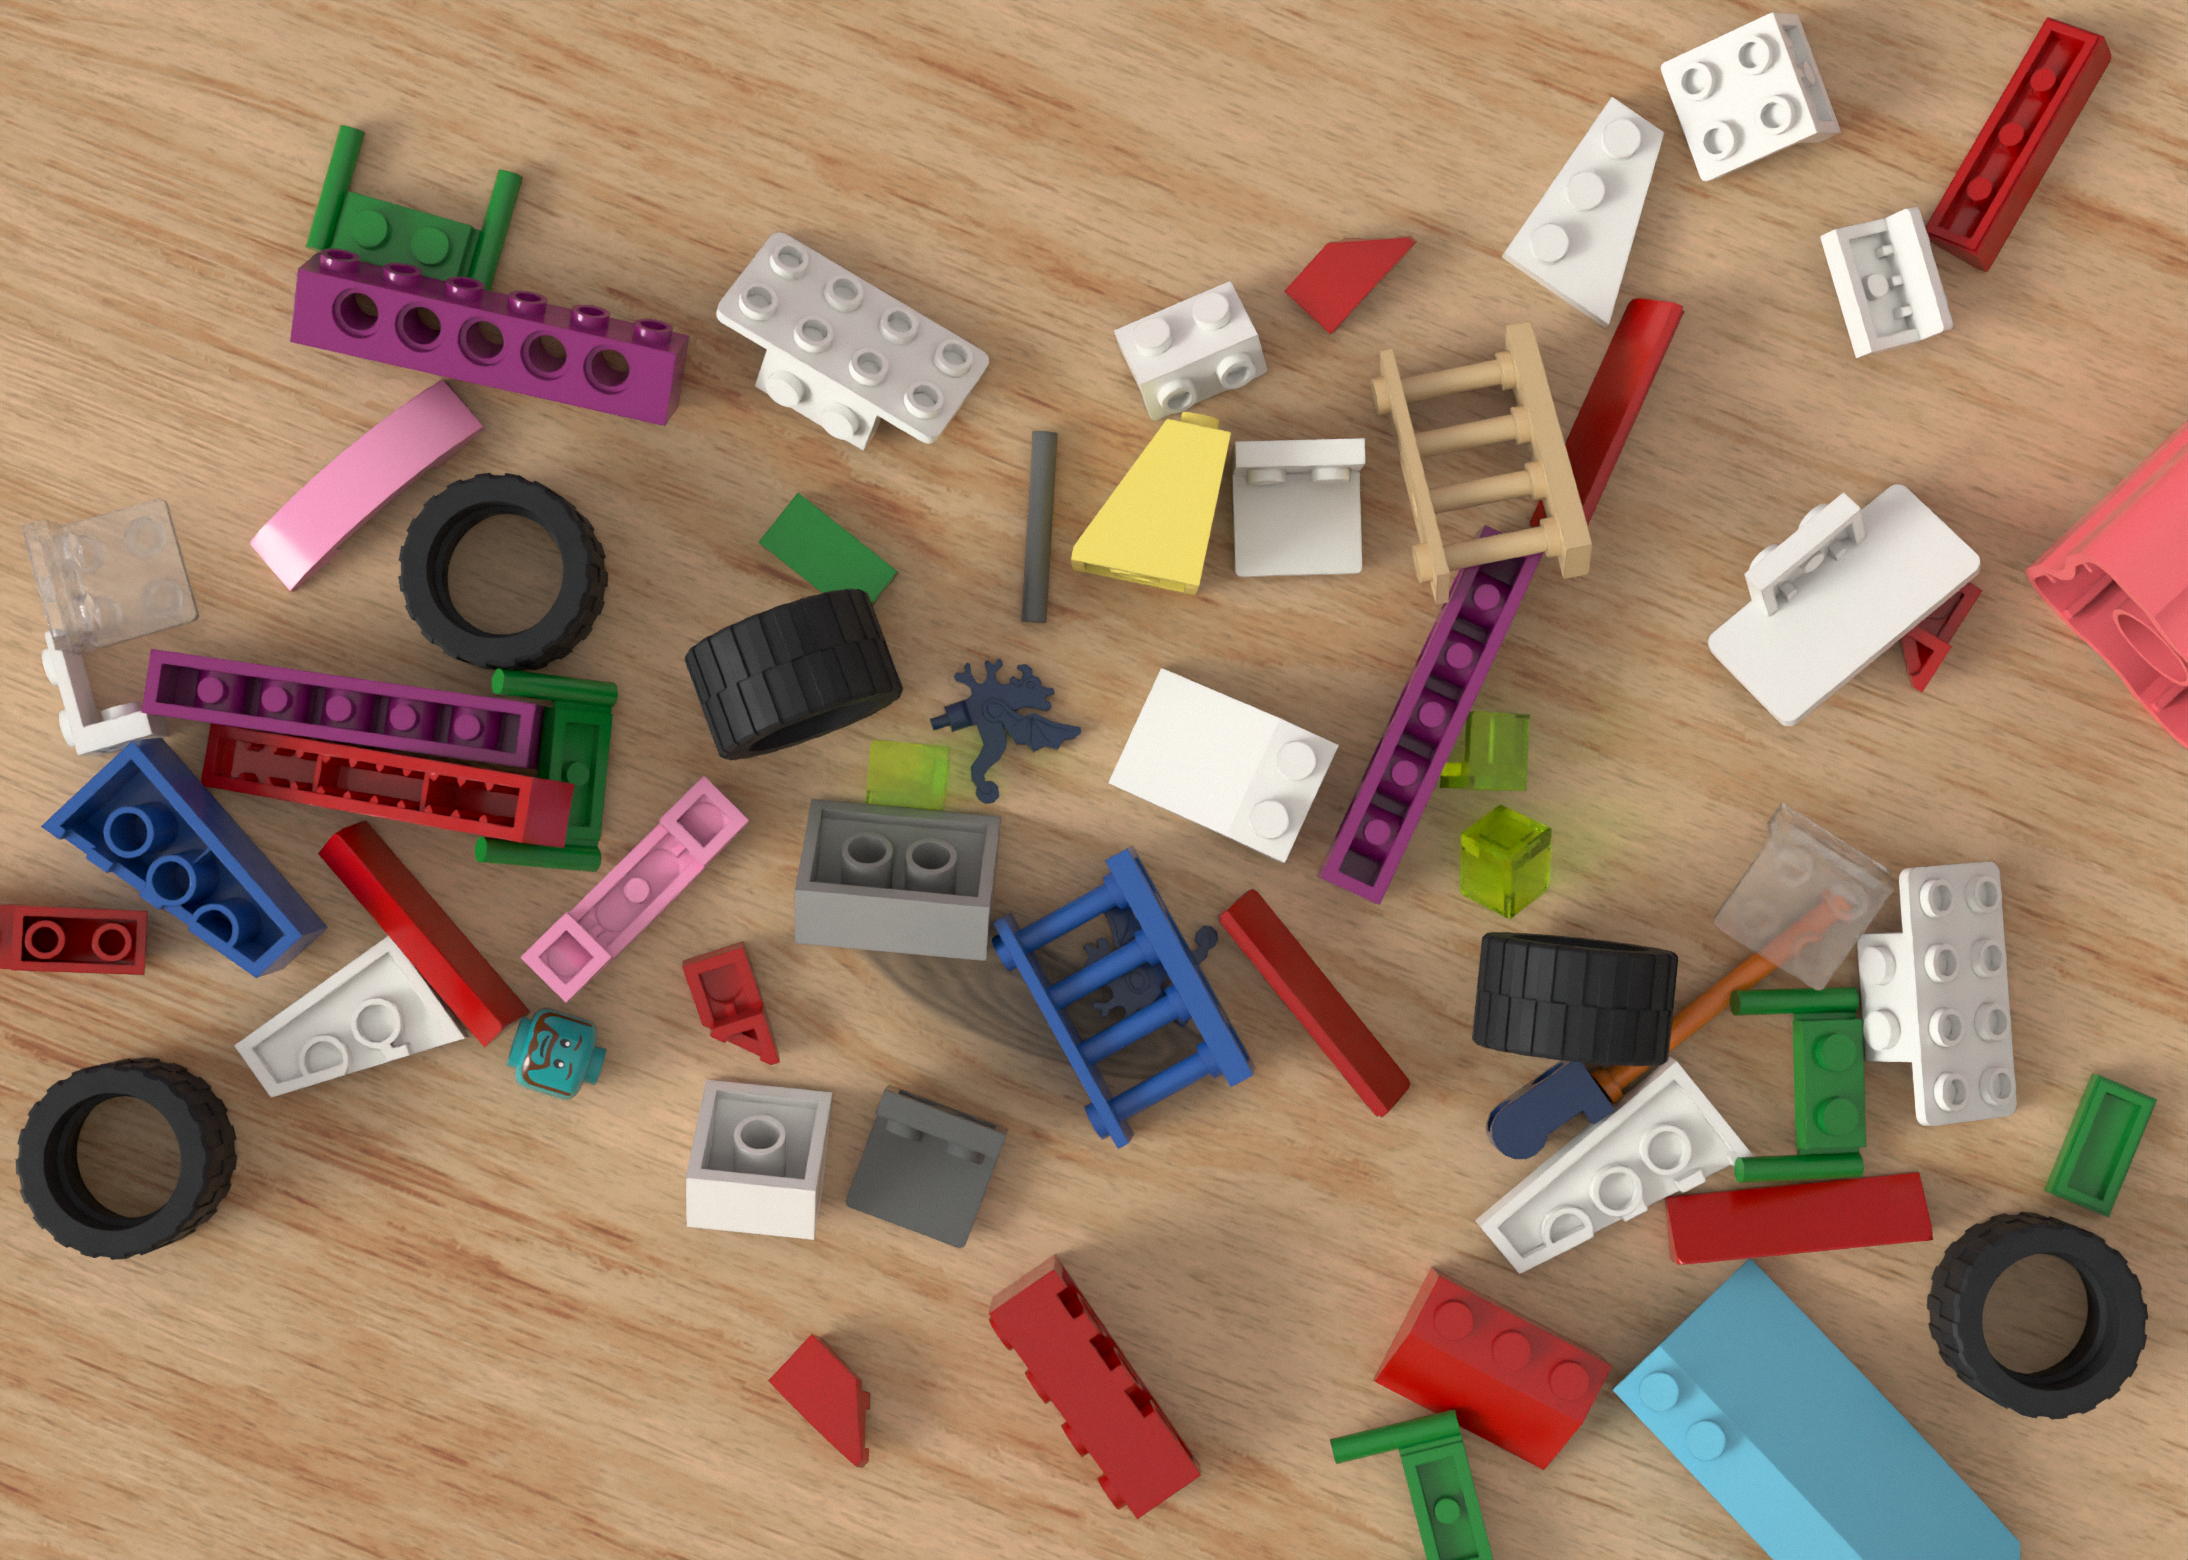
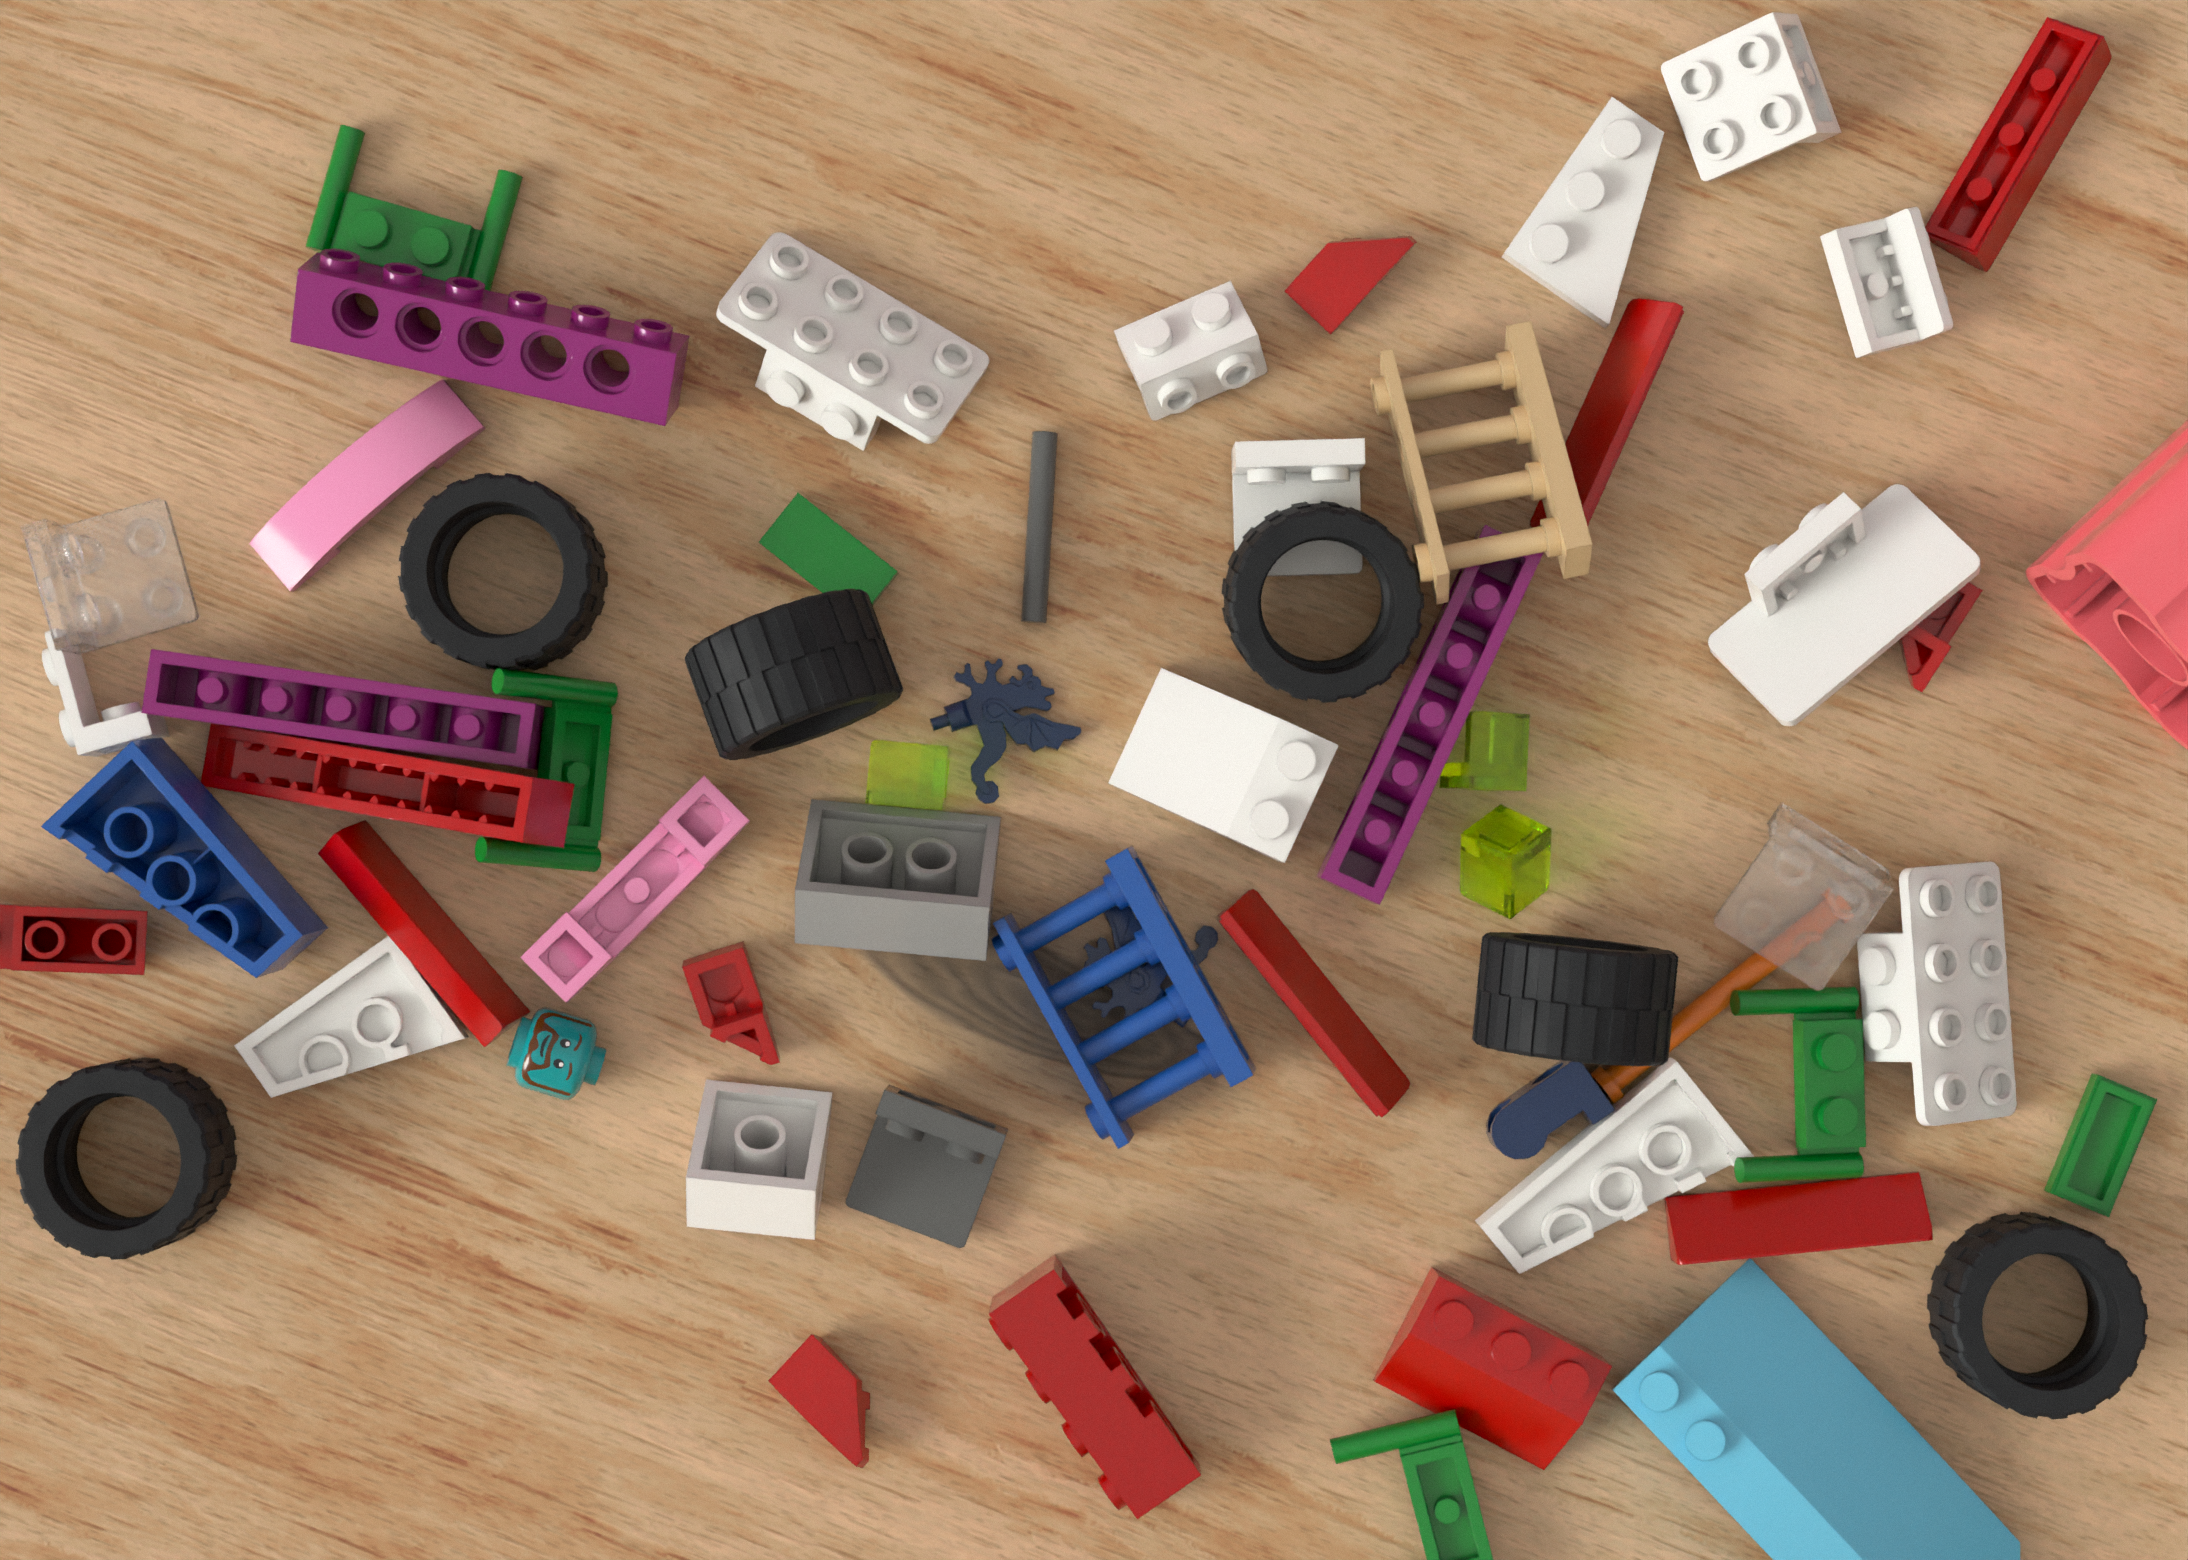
(1162, 510): light yellow slope -> none
(1384, 647): none -> black tyre

